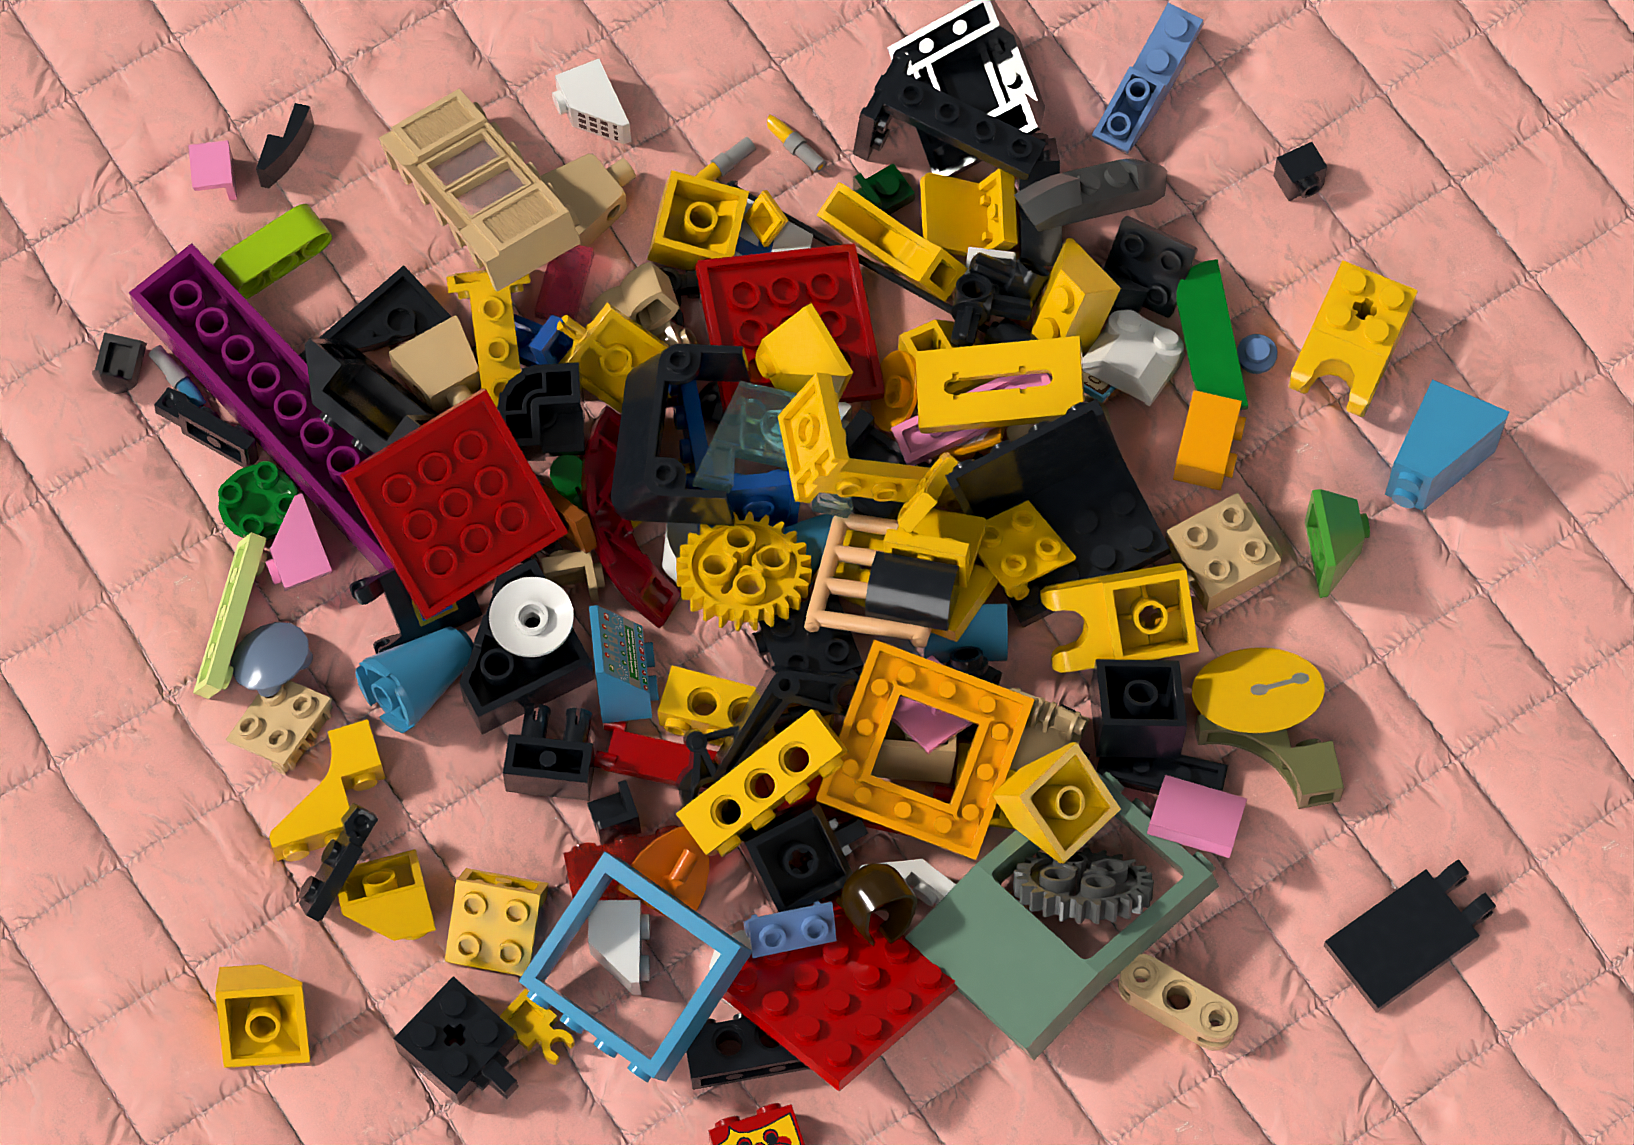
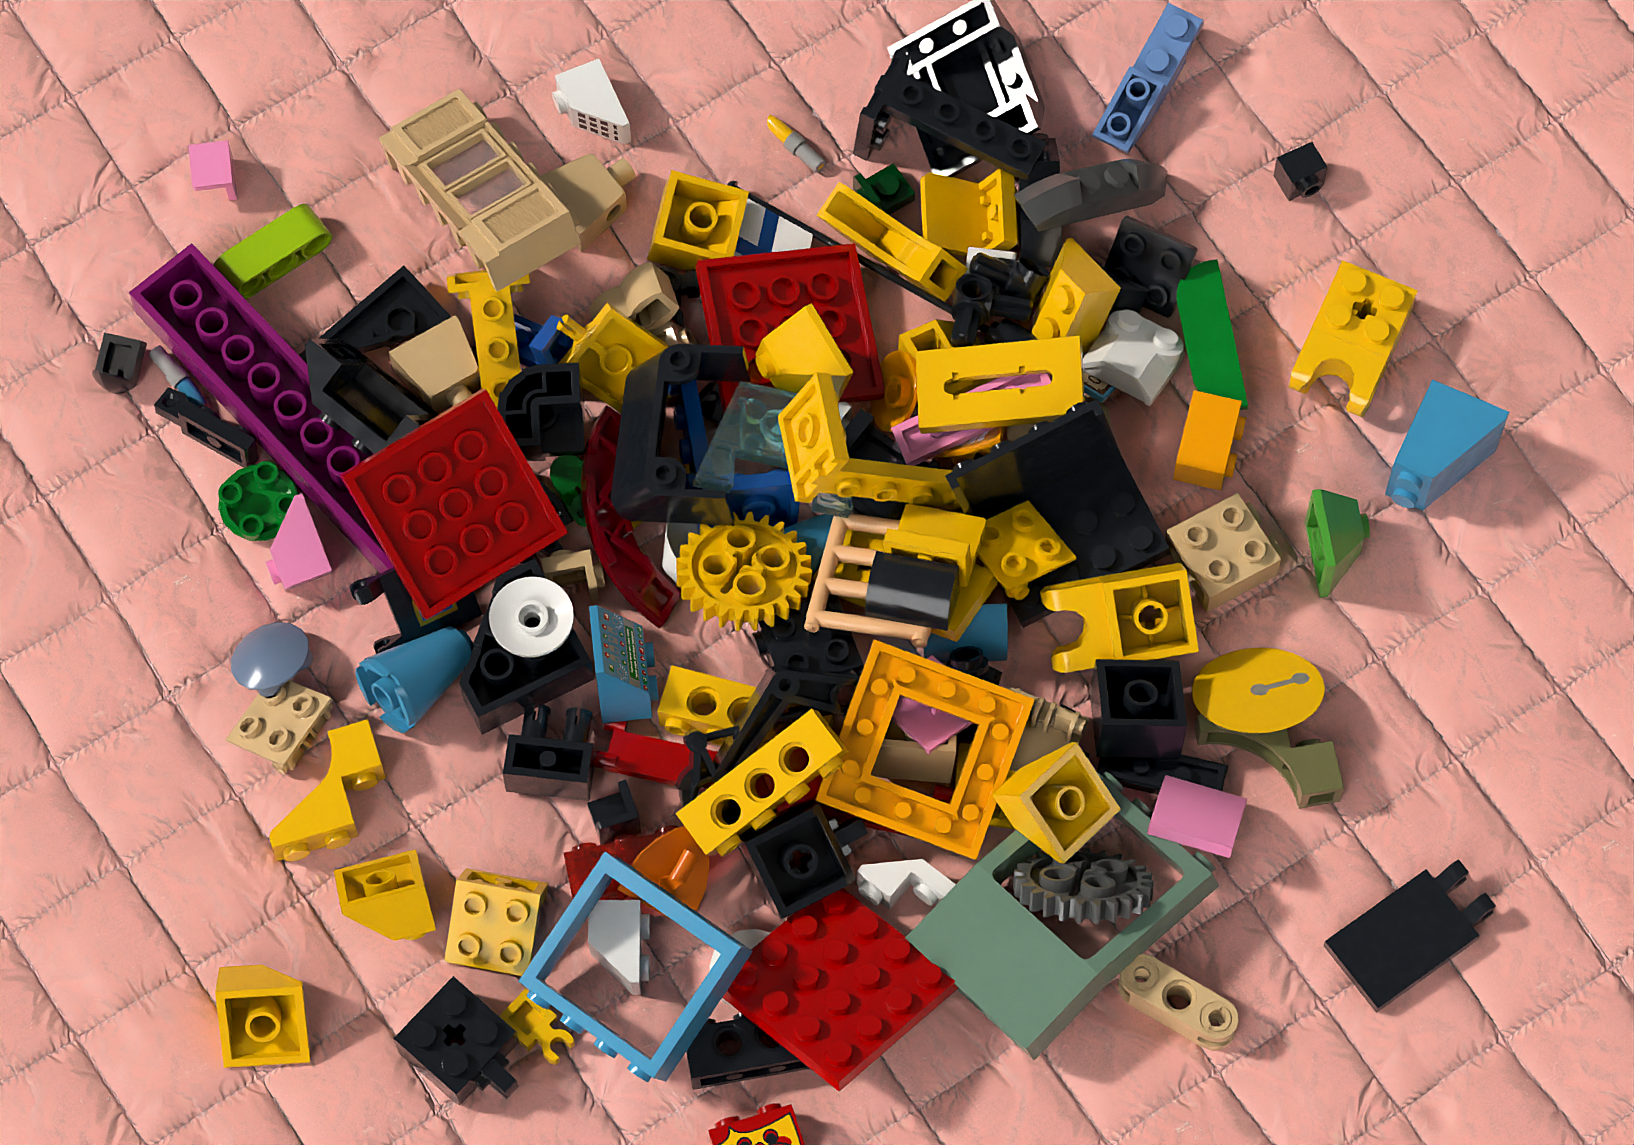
(215, 668): yellowish green plate -> none
(282, 152): black slope -> none
(338, 862): black hinge -> none
(564, 284): clear pink plate -> none
(575, 520): dark orange tile -> none
(725, 161): light grey piece -> none
(765, 218): yellow slope -> none
(791, 929): medium blue hinge -> none
(877, 889): dark brown helmet -> none
(927, 492): yellow tile -> none
(1257, 353): medium blue plate -> none

